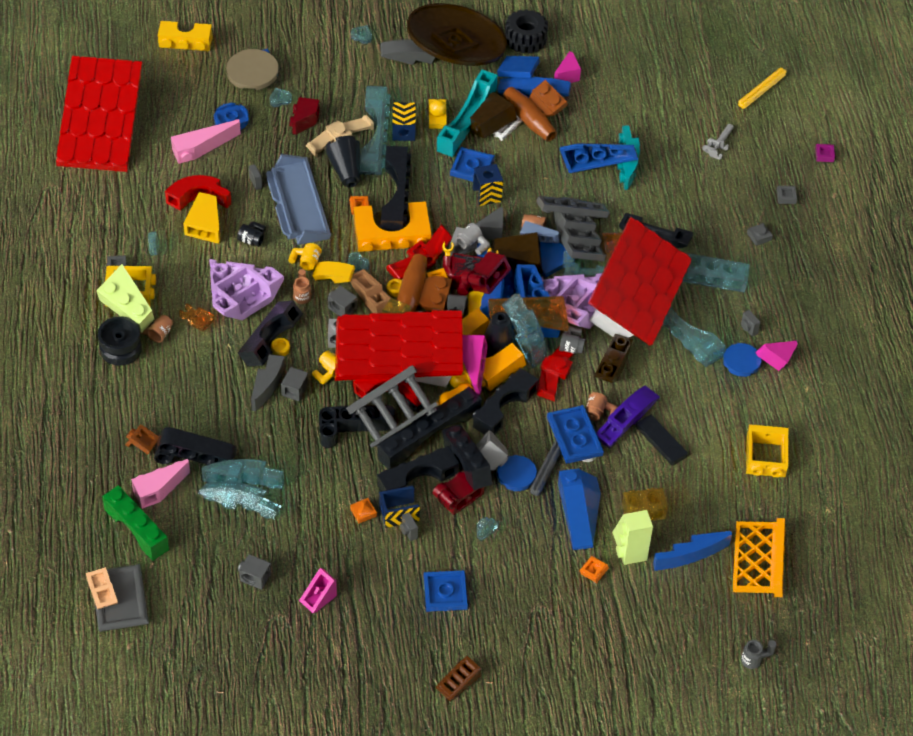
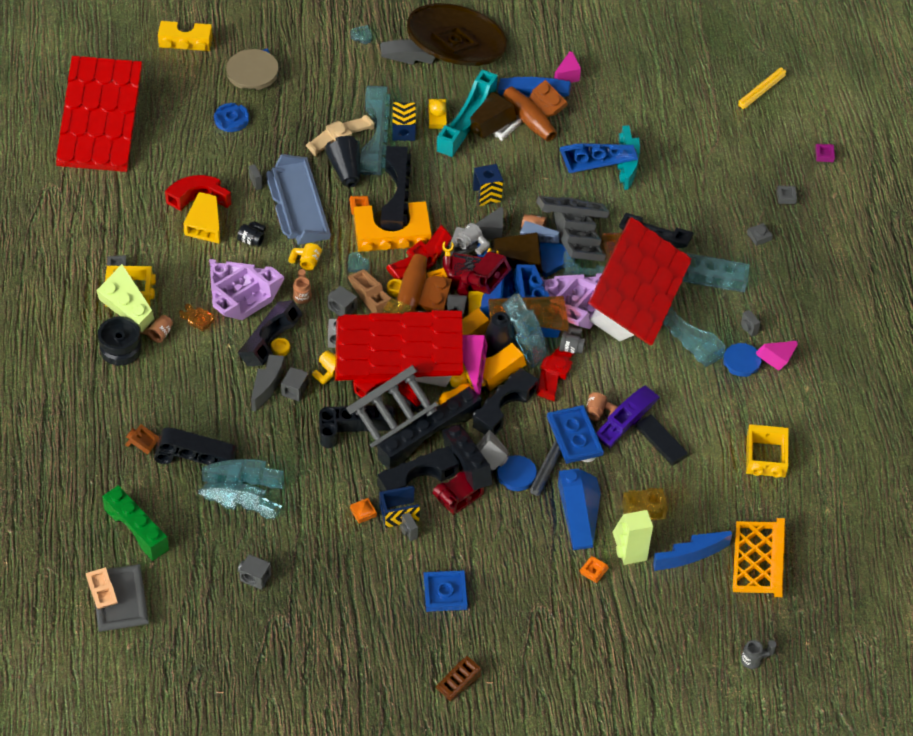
(153, 243): clear light blue tile -> none
(158, 484): bright pink slope -> none
(199, 142): bright pink slope -> none
(280, 97): clear light blue tile -> none
(305, 114): dark red slope -> none
(320, 591): dark pink slope -> none
(336, 271): yellow slope -> none
(468, 160): blue tile -> none
(486, 527): clear light blue tile -> none
(518, 66): blue tile -> none
(526, 31): black tyre -> none
(614, 359): dark brown slope -> none
(719, 143): light grey piece -> none

